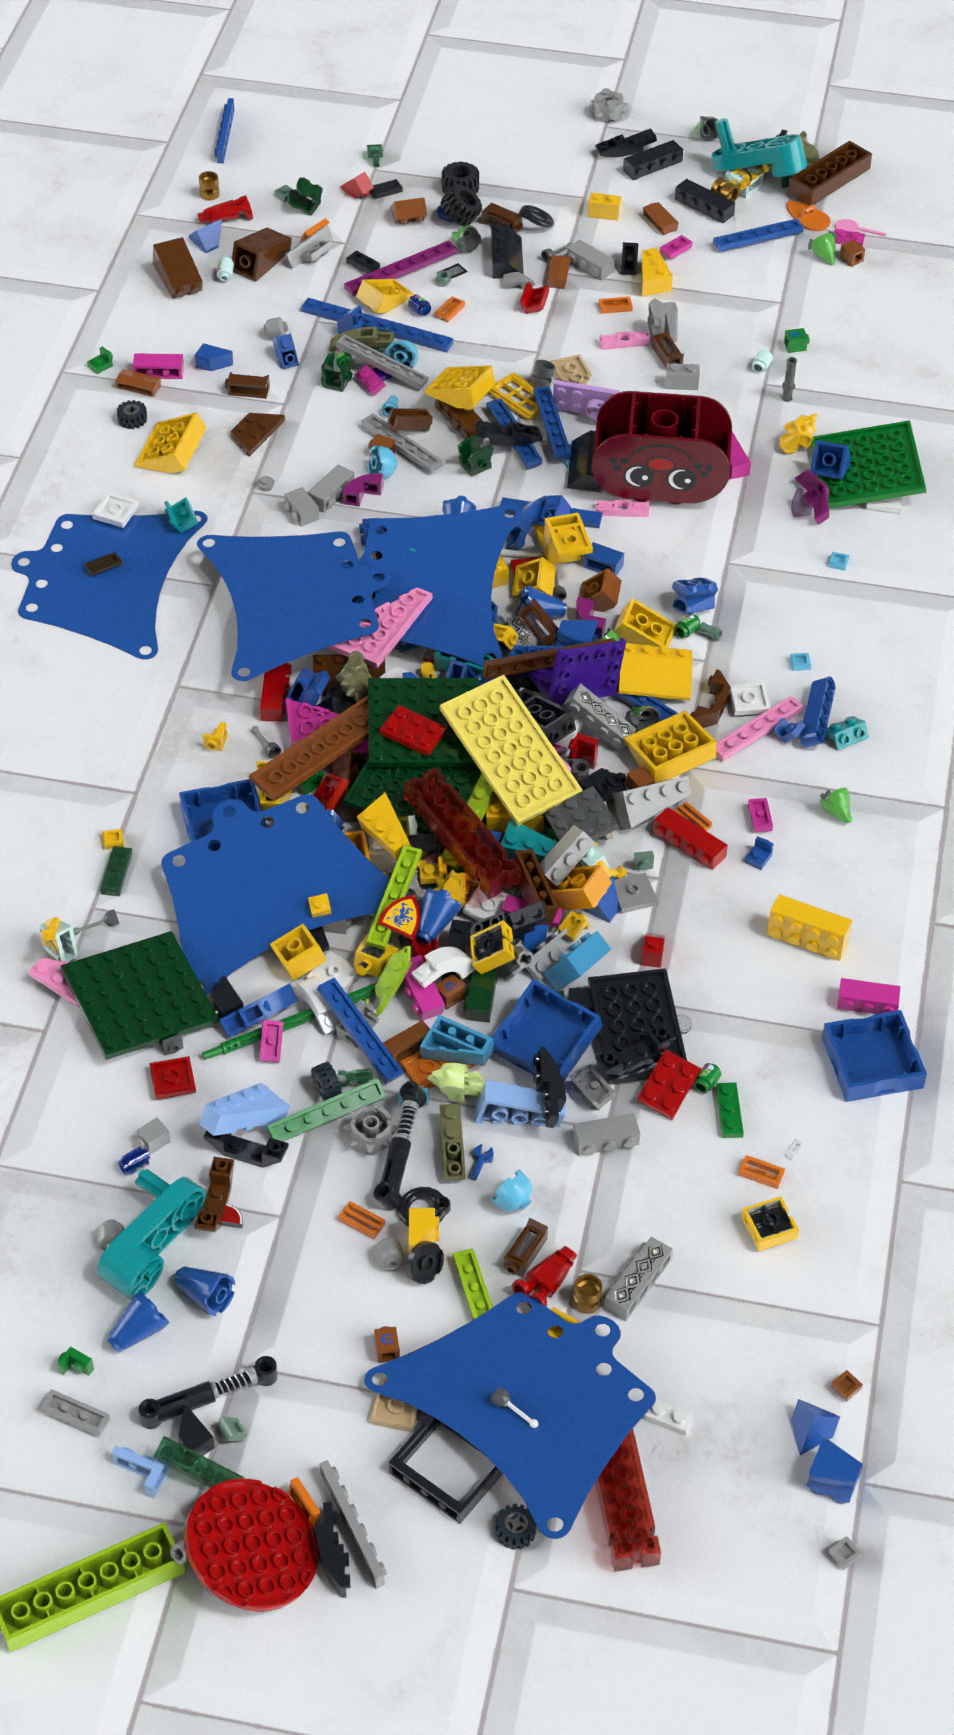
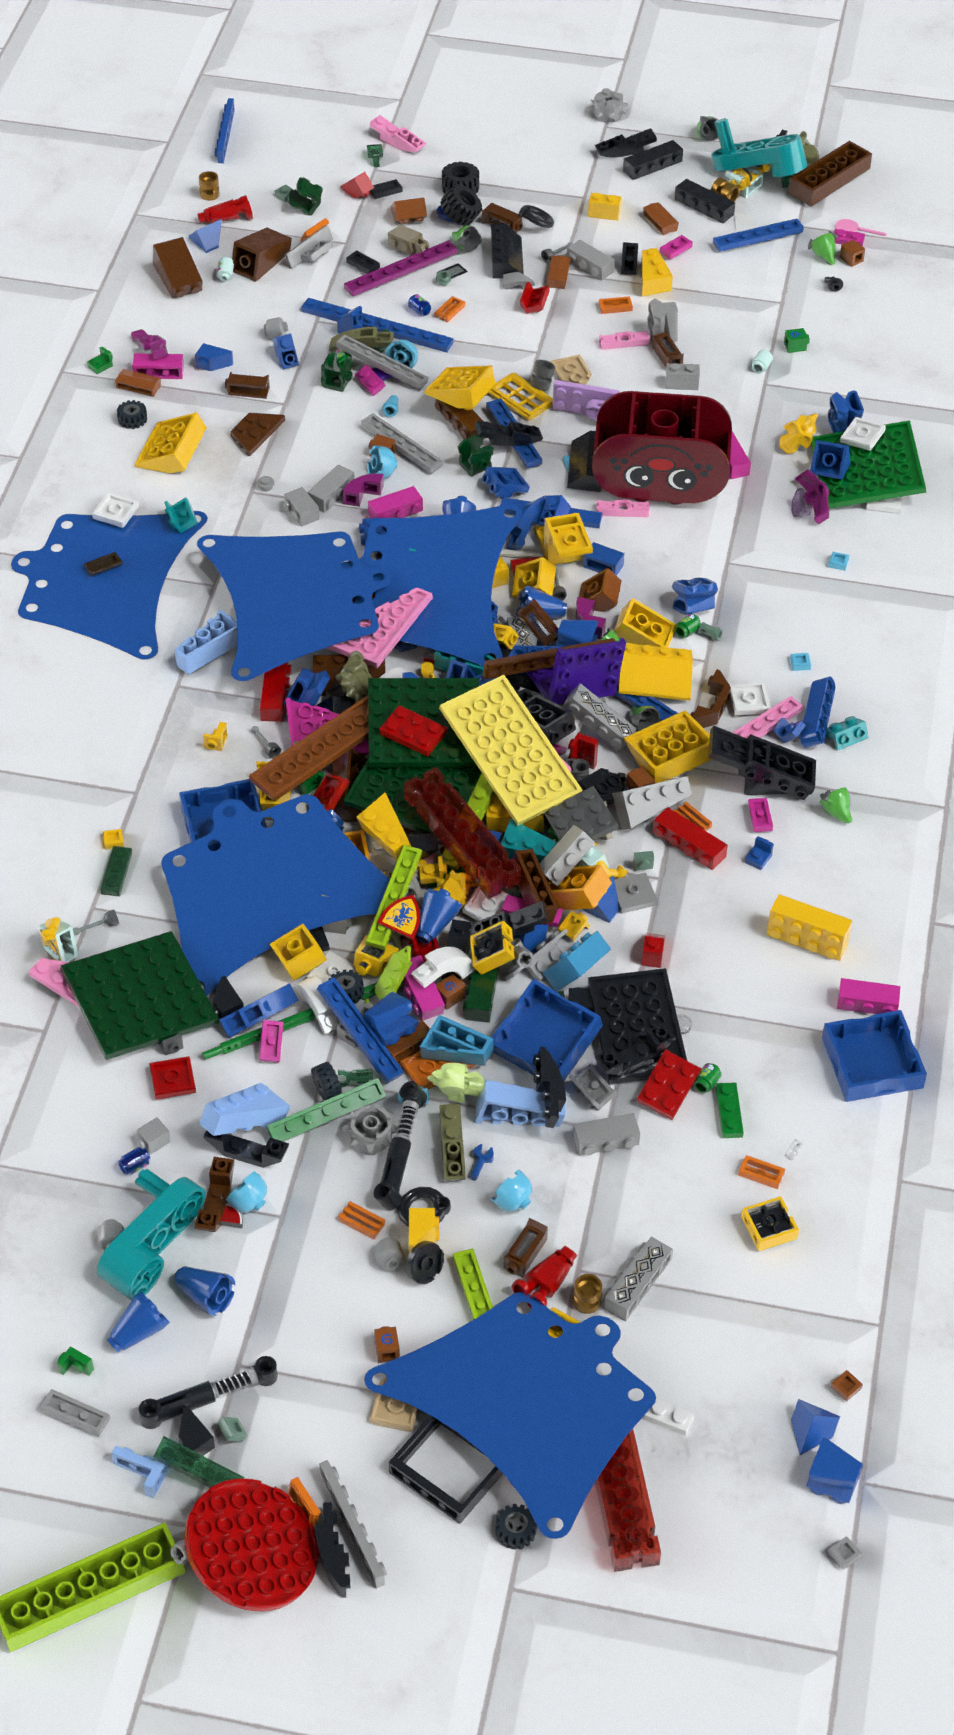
(154, 342): none -> magenta plate
(208, 643): none -> light blue wedge
(249, 1194): none -> medium azure cylinder
(319, 905): yellow plate -> none
(351, 983): none -> black wheel
(383, 294): yellow slope -> none
(391, 1019): none -> blue piece
(396, 137): none -> bright pink slope
(397, 504): none -> dark pink brick
(407, 240): none -> dark tan brick
(409, 419): reddish brown window -> none
(409, 825): sand green plate -> none
(502, 1399): hinge -> none
(504, 481): none -> blue plate
(552, 423): blue plate -> none
(765, 765): none -> black wedge
(788, 384): dark grey pin -> none
(809, 216): orange shield -> none
(834, 284): none -> black plate
(844, 410): none -> blue piece
(863, 433): none -> white plate

